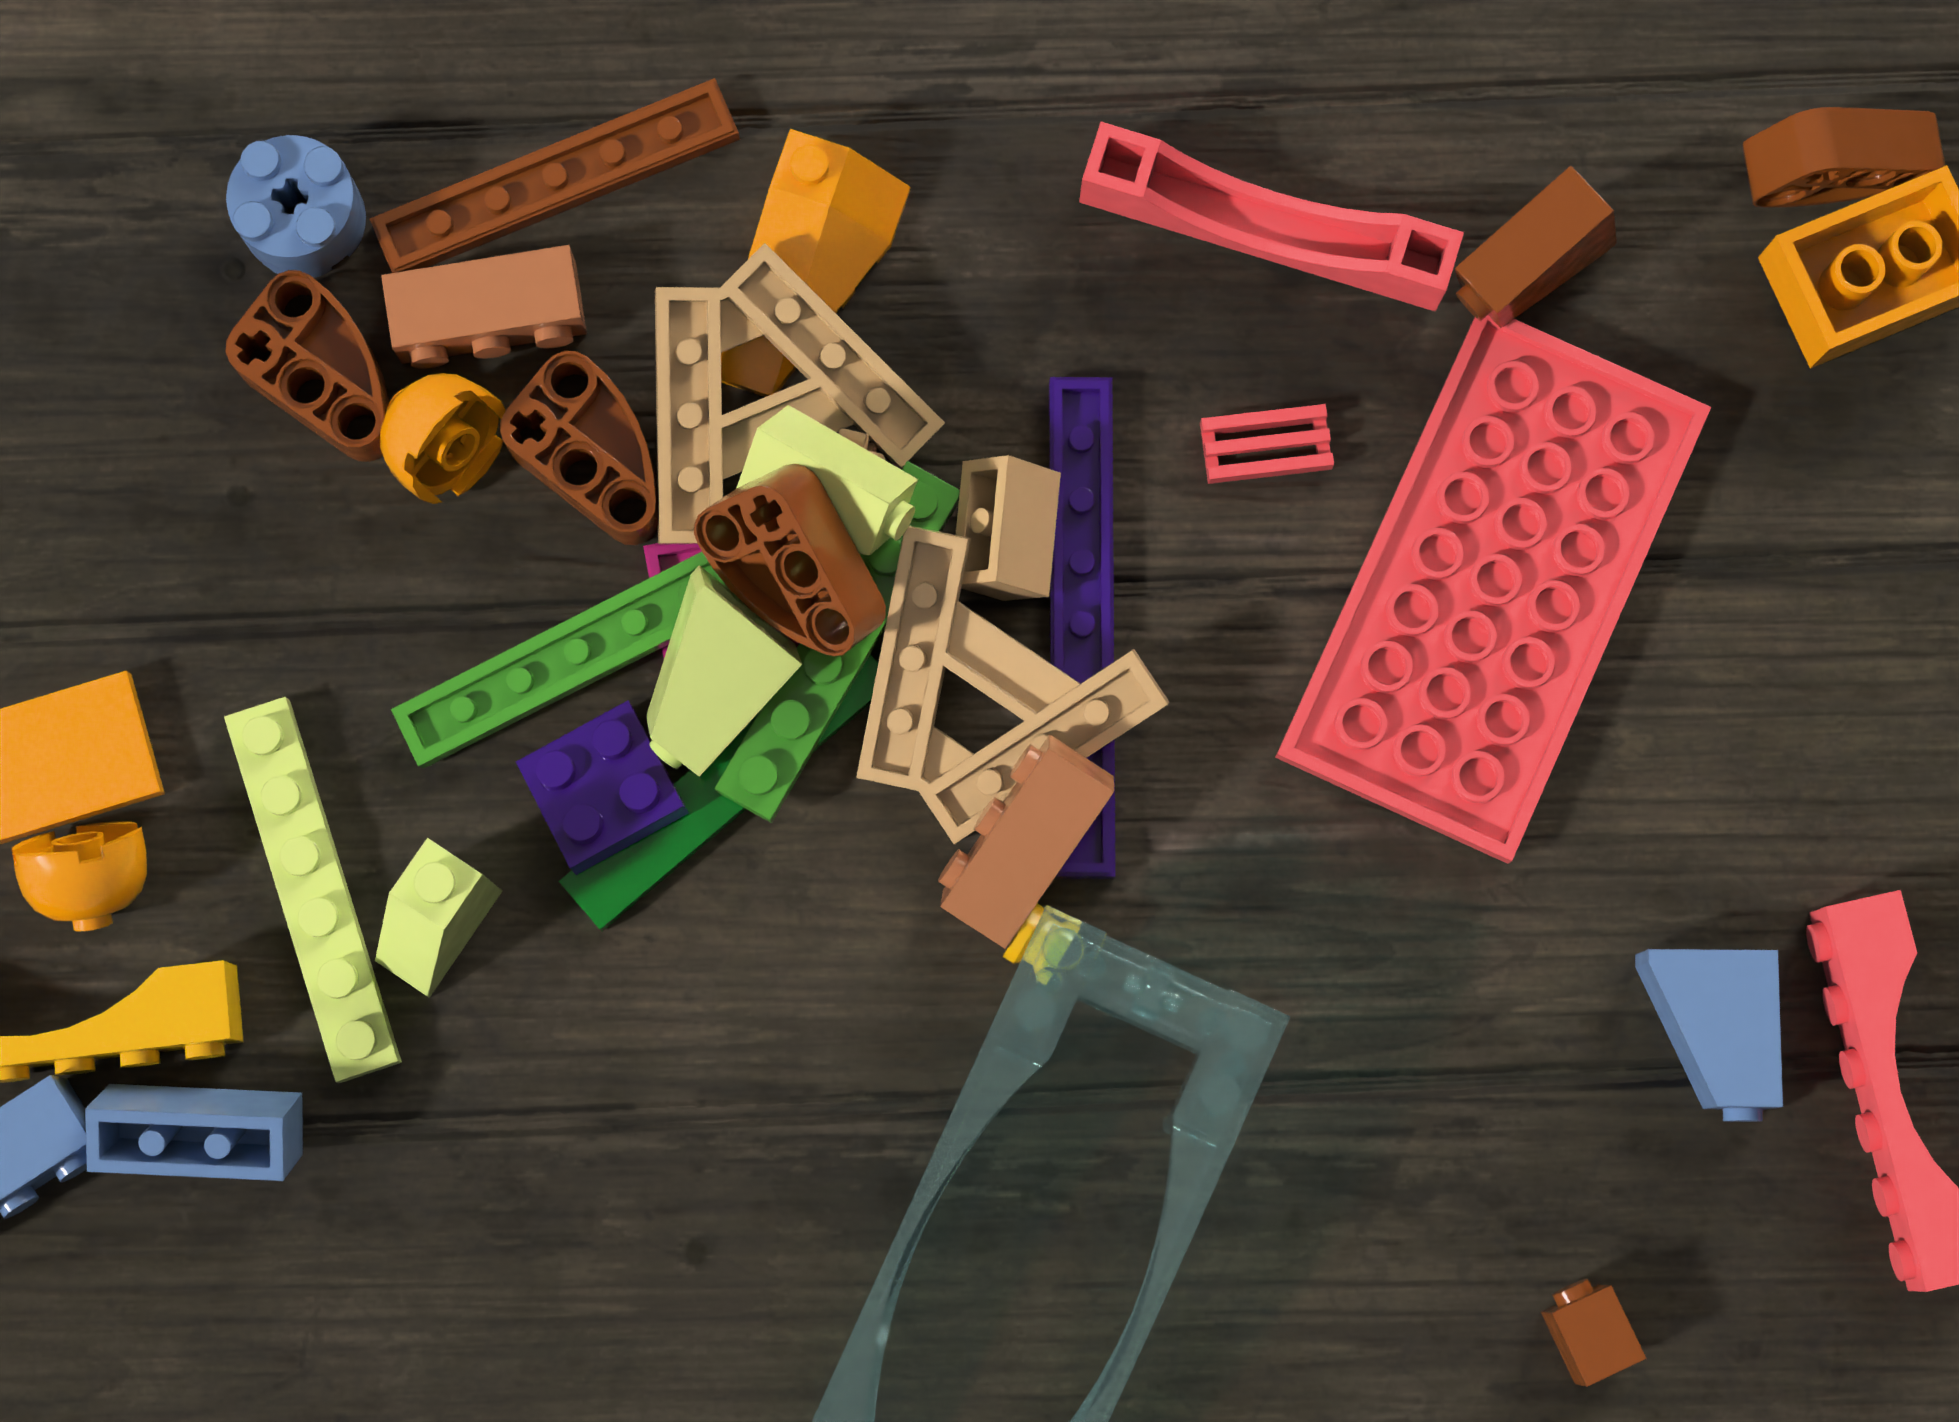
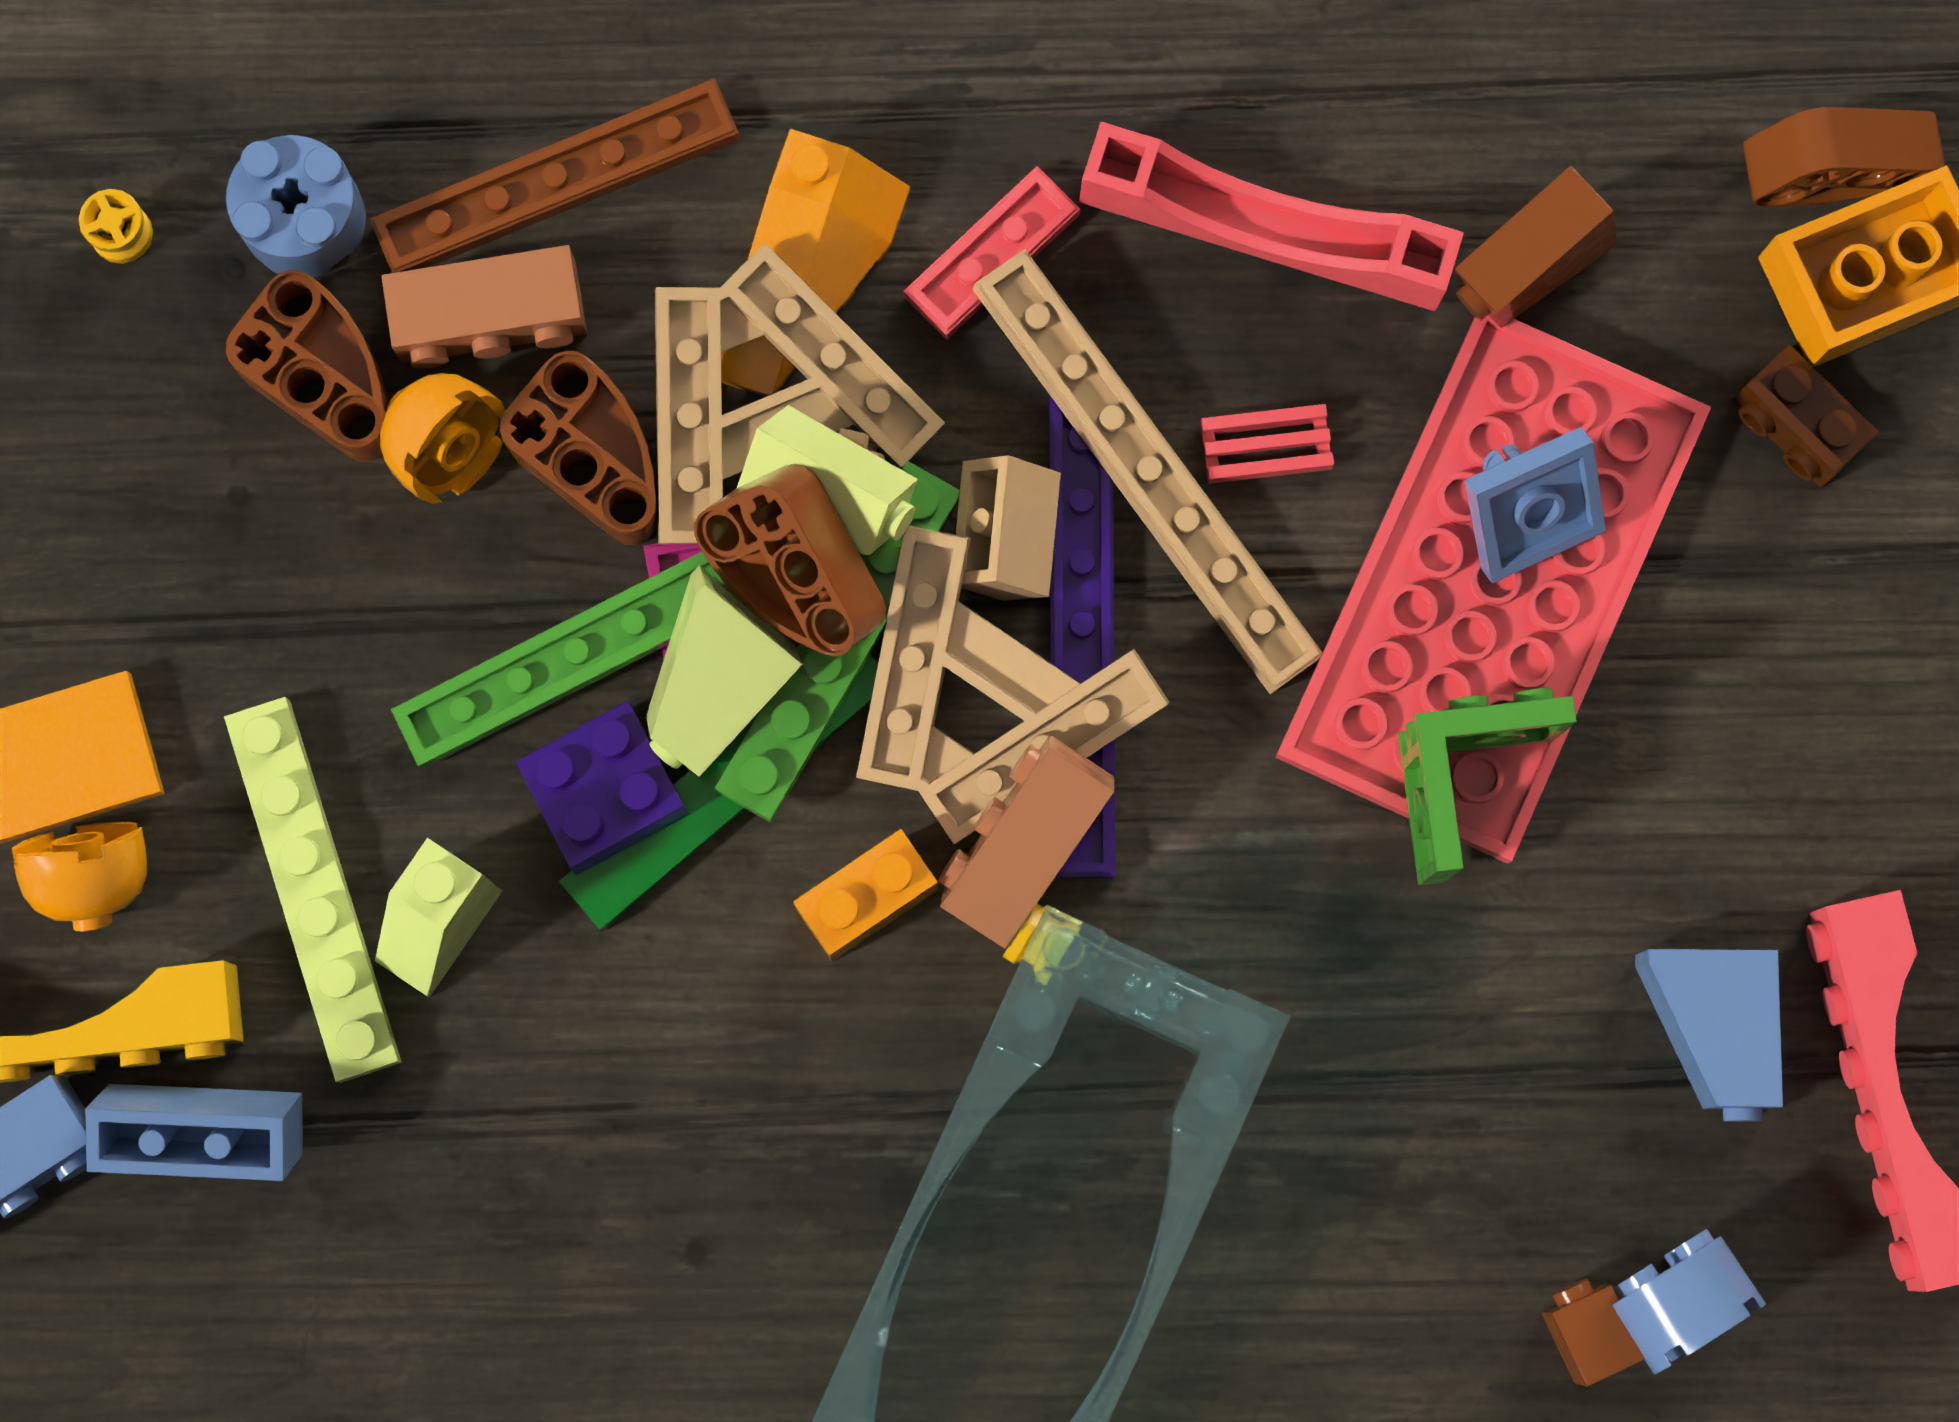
(105, 215): none -> yellow wheel
(866, 895): none -> light orange brick
(1021, 220): none -> coral tile
(1147, 471): none -> tan tile
(1463, 727): none -> bright green bracket
(1535, 503): none -> medium blue tile
(1687, 1303): none -> medium blue brick
(1803, 417): none -> reddish brown bracket

